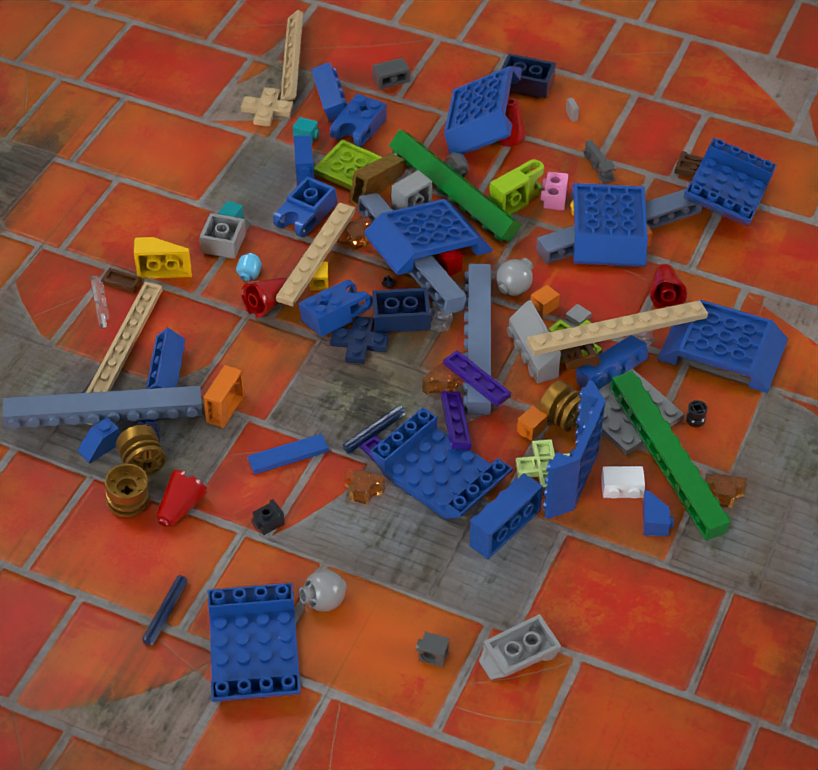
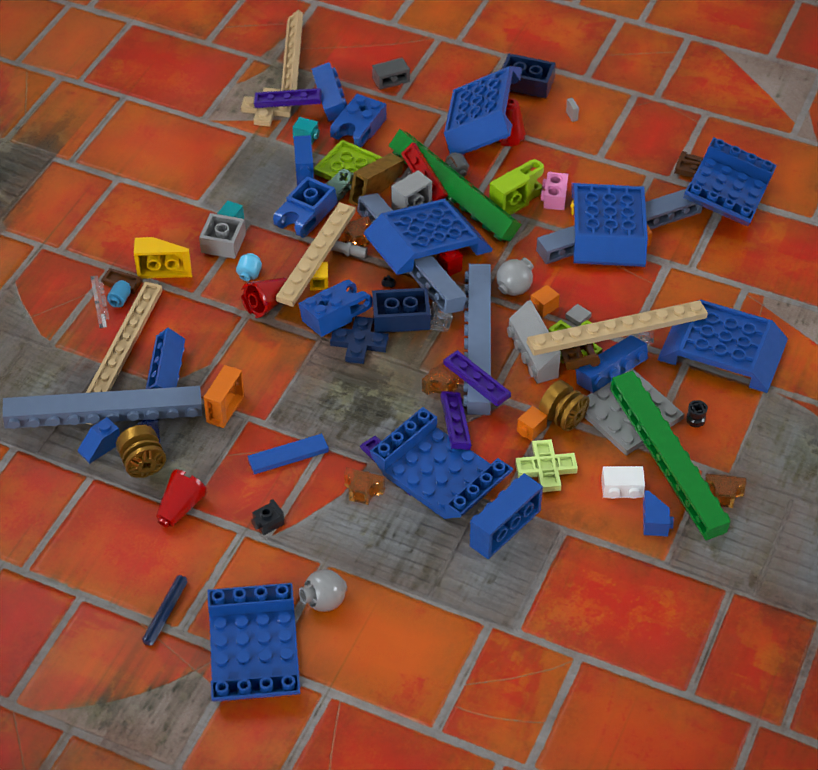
(119, 293): none -> dark azure brick
(127, 490): pearl gold wheel -> none
(287, 98): none -> dark purple tile
(340, 183): none -> sand green piece
(350, 249): none -> light grey pin
(374, 429): dark blue axle -> none
(416, 161): none -> red tile
(433, 649): dark grey brick -> none
(519, 648): light grey slope -> none
(569, 473): blue slope -> none
(599, 162): dark grey plate -> none
(667, 288): red cone -> none

